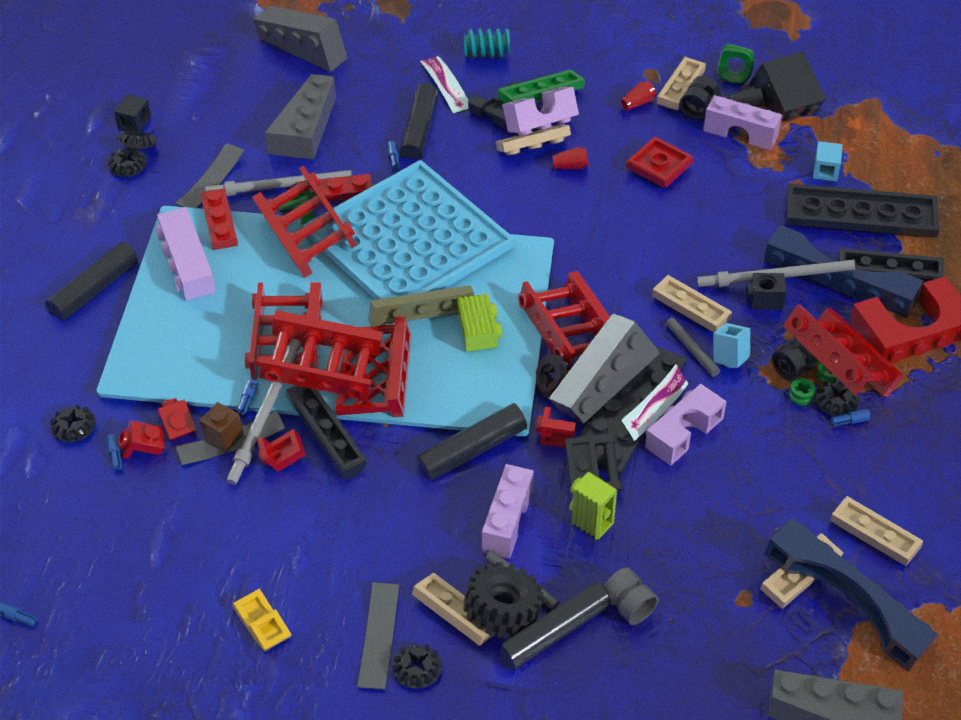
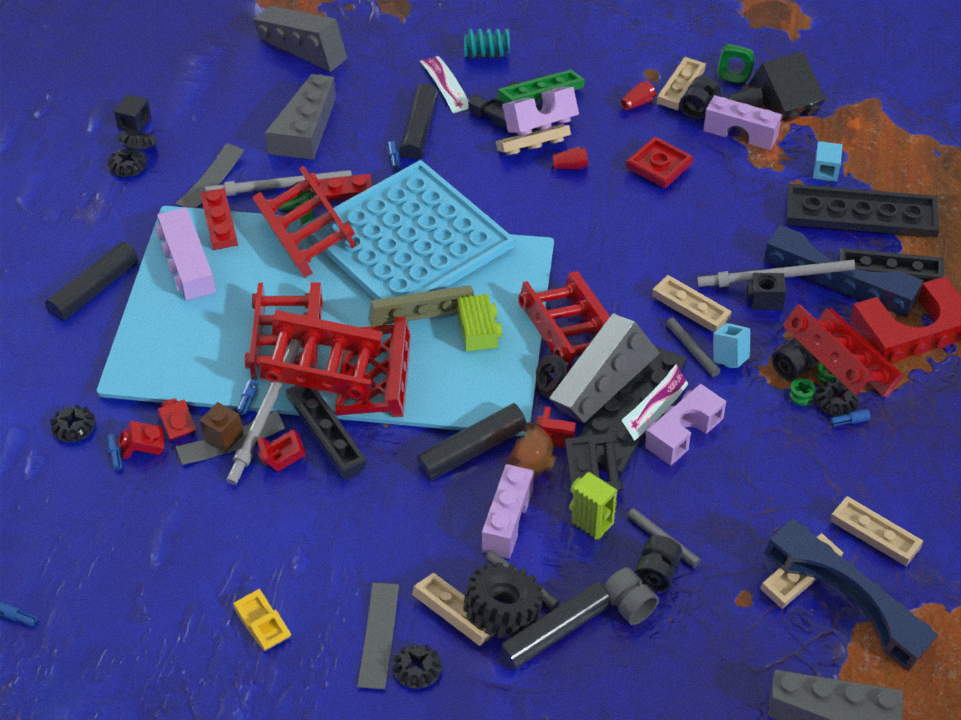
(533, 450): none -> clear orange cylinder
(651, 528): none -> flat silver bar
(658, 562): none -> black wheel

